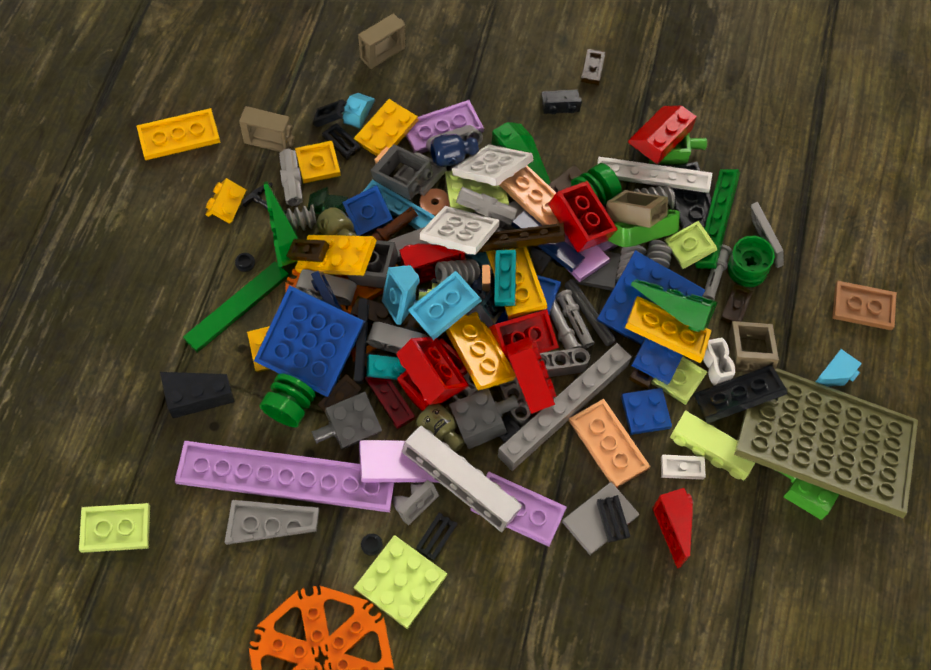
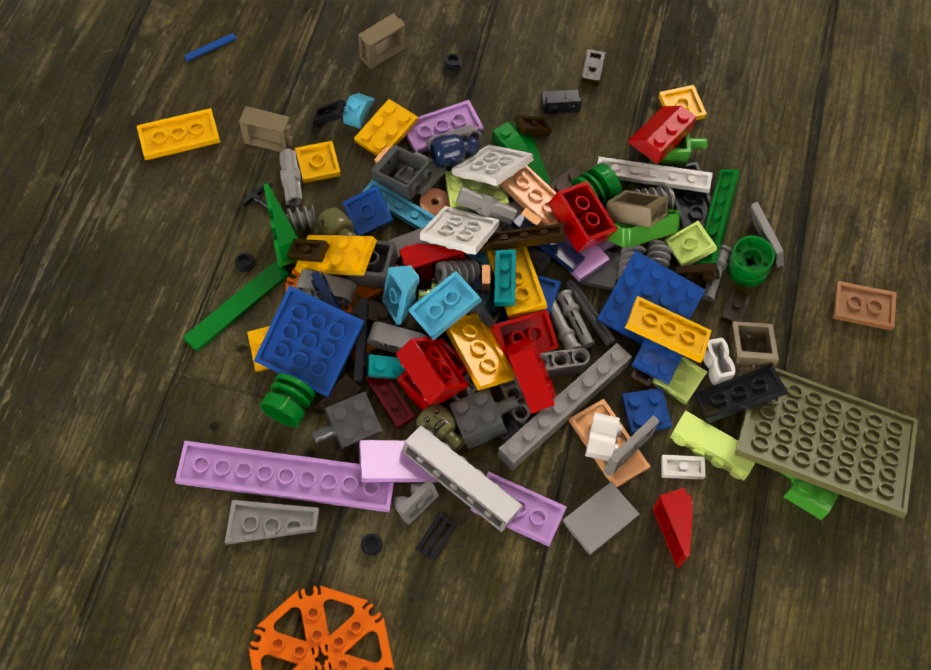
(114, 527): yellowish green plate -> none
(195, 392): black wedge -> none
(209, 47): none -> blue bar
(226, 200): yellow bracket -> none
(323, 200): clear green slope -> none
(350, 151): black tile -> none
(396, 225): reddish brown pin -> none
(400, 581): yellowish green plate -> none
(452, 62): none -> black plate
(532, 125): none -> dark brown plate
(532, 217): none -> light nougat tile
(603, 436): none -> white brick
(616, 501): black tile -> none
(631, 446): none -> light grey tile
(684, 97): none -> yellow plate
(689, 310): green wedge -> none
(699, 272): none -> dark brown plate
(840, 370): medium azure slope -> none

